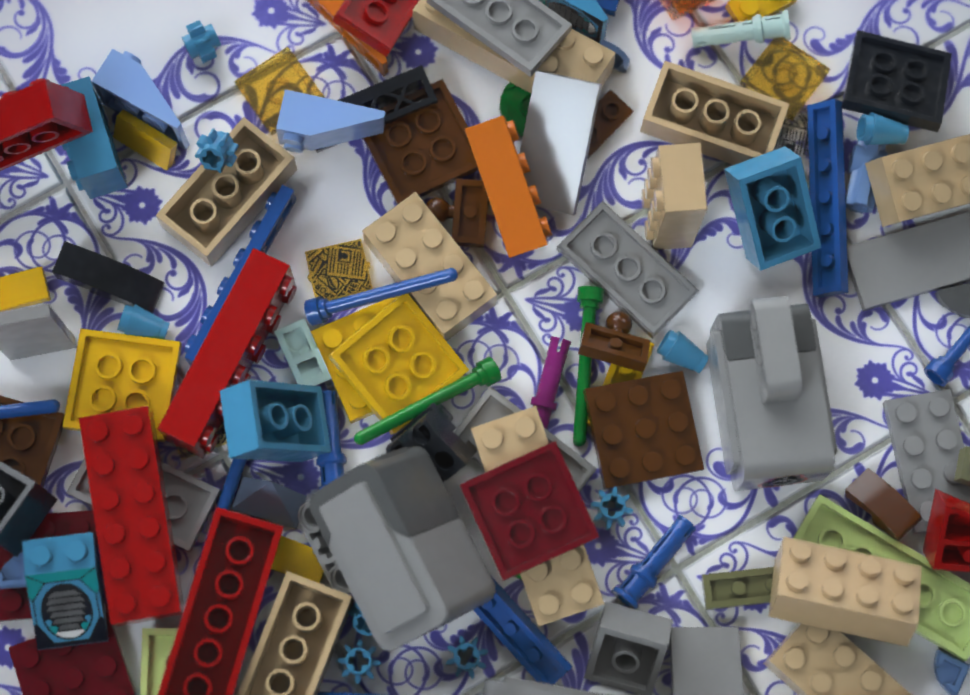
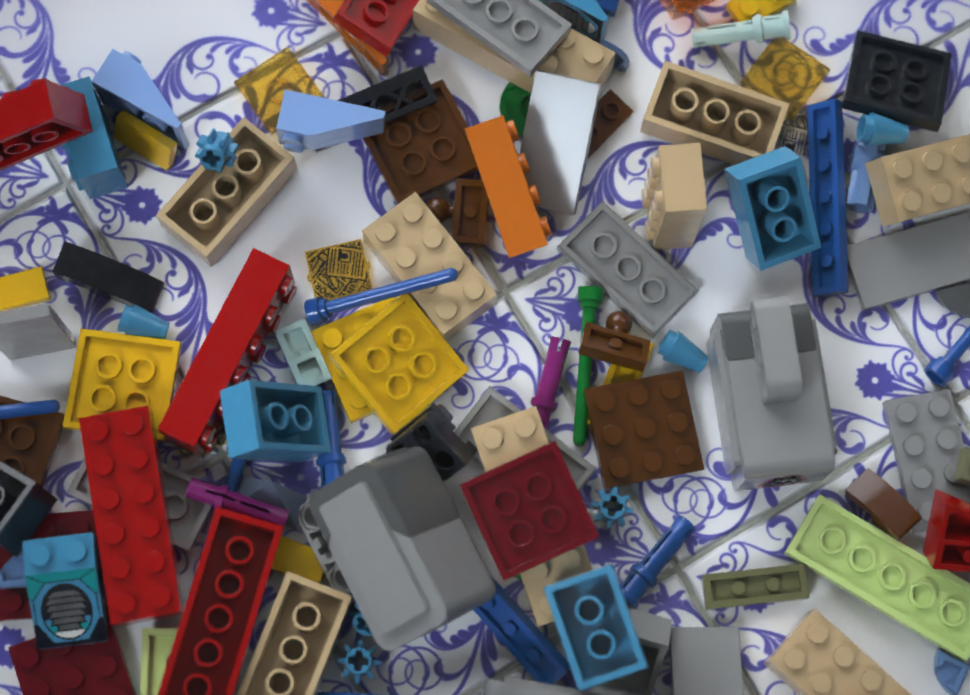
(201, 41): dark azure gear -> none
(235, 502): none -> magenta pin
(262, 235): blue plate -> none
(463, 647): dark azure gear -> none
(483, 374): green piece -> none
(596, 627): none -> dark azure brick
(845, 591): tan brick -> none

